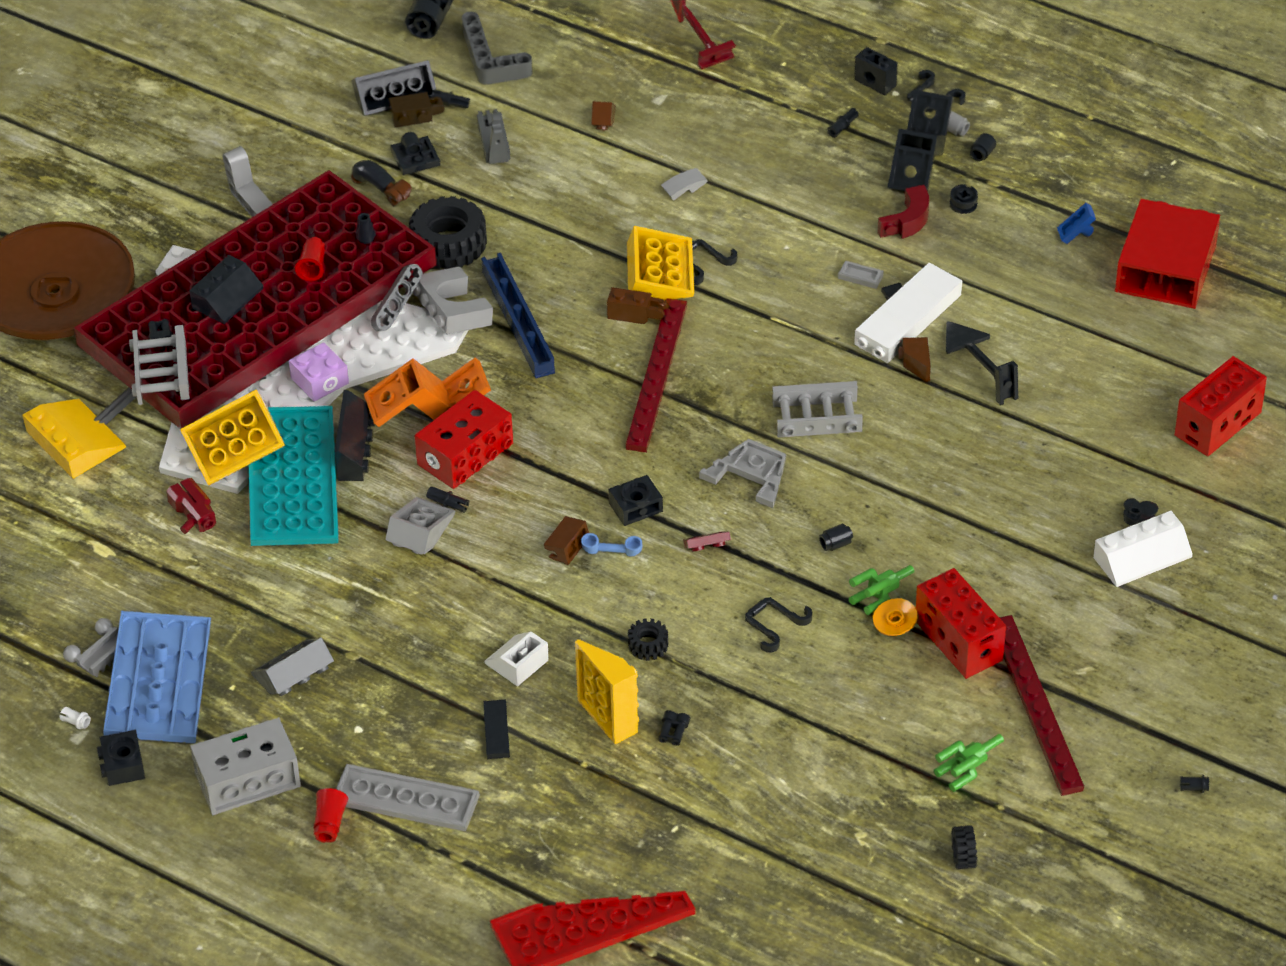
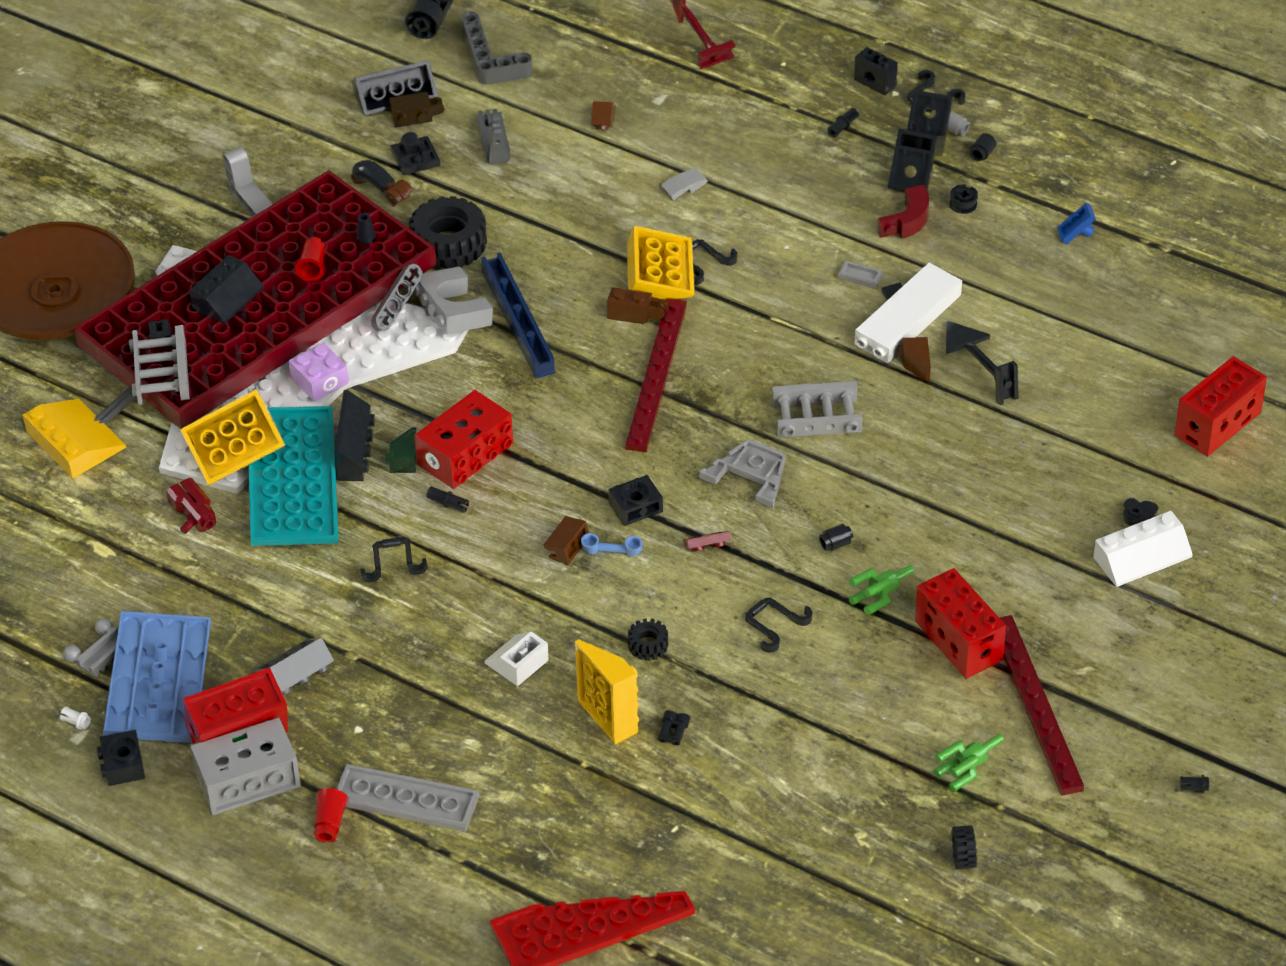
(234, 706): none -> red piece
(392, 542): none -> black piece
(403, 453): none -> clear green slope
(418, 525): light grey slope -> none
(420, 387): orange bracket -> none
(451, 99): black axle -> none
(496, 729): black tile -> none
(895, 610): light orange dish -> none
(1167, 253): red brick -> none

